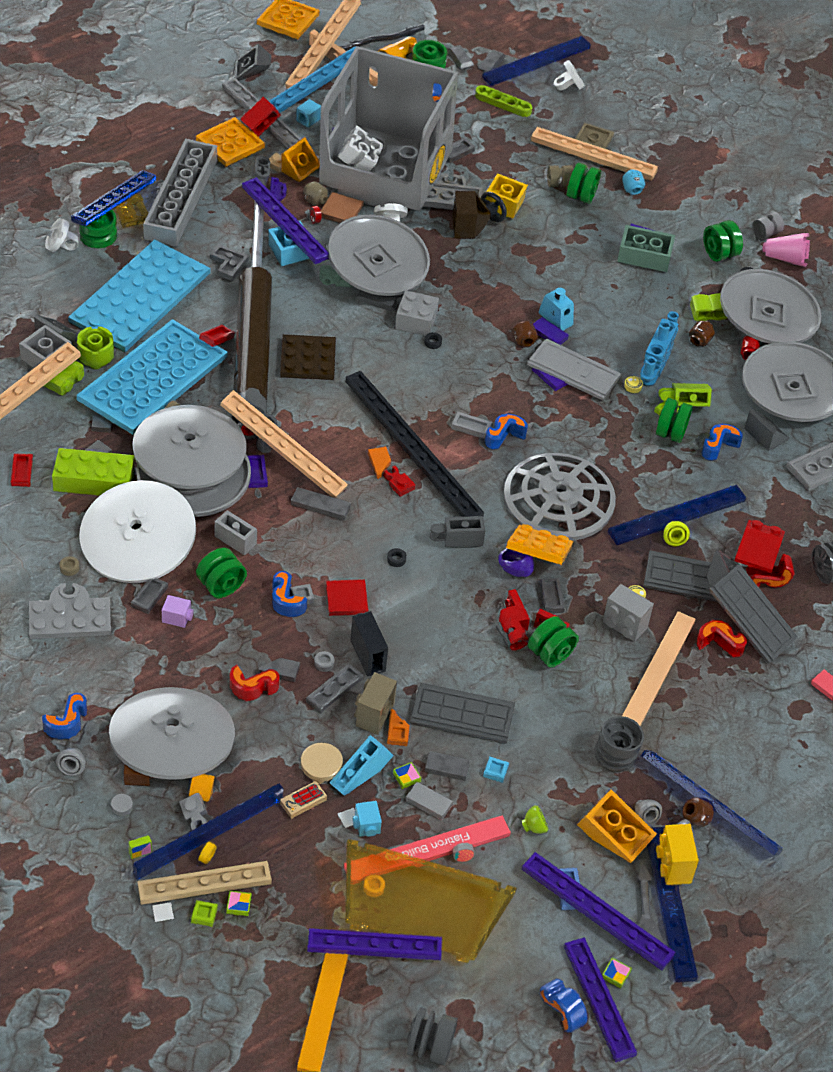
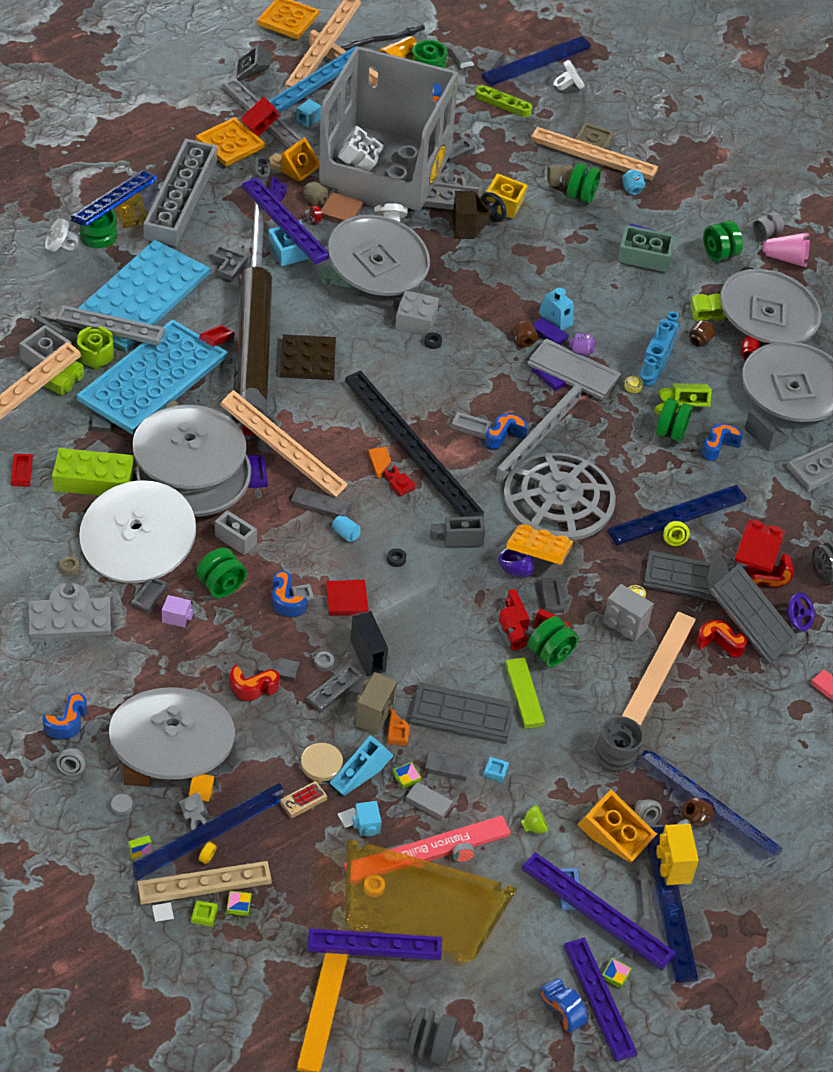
(117, 326): none -> light grey plate
(346, 528): none -> medium azure brick
(524, 693): none -> lime tile
(539, 433): none -> light grey tile
(583, 344): none -> medium lavender head
(797, 612): none -> dark purple piece

